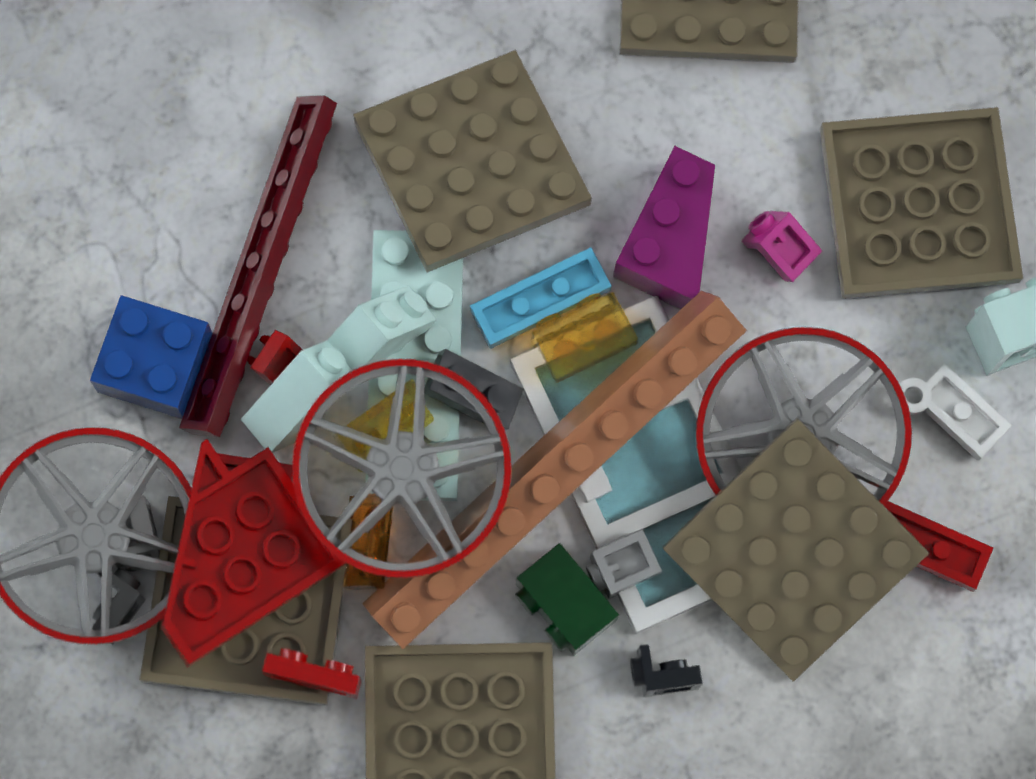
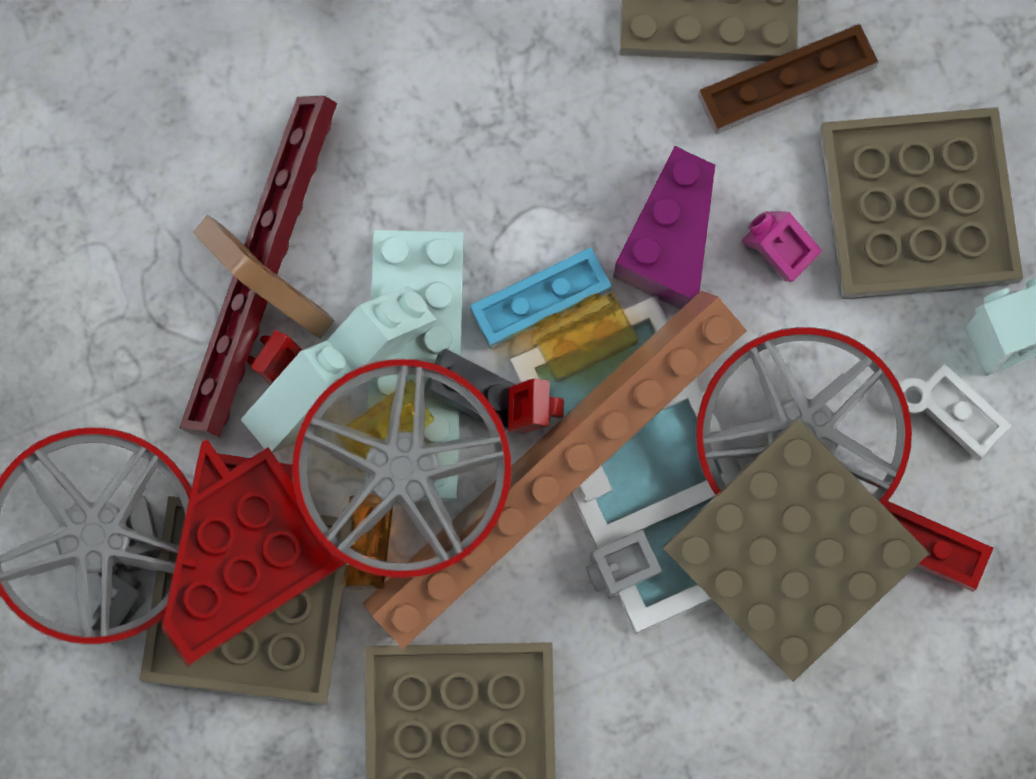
(151, 356): blue brick -> none
(260, 279): none -> medium nougat beam
(292, 668): red plate -> none
(471, 160): dark tan plate -> none
(531, 406): none -> red tile
(565, 600): dark green brick -> none
(672, 678): black bracket -> none
(787, 78): none -> reddish brown plate

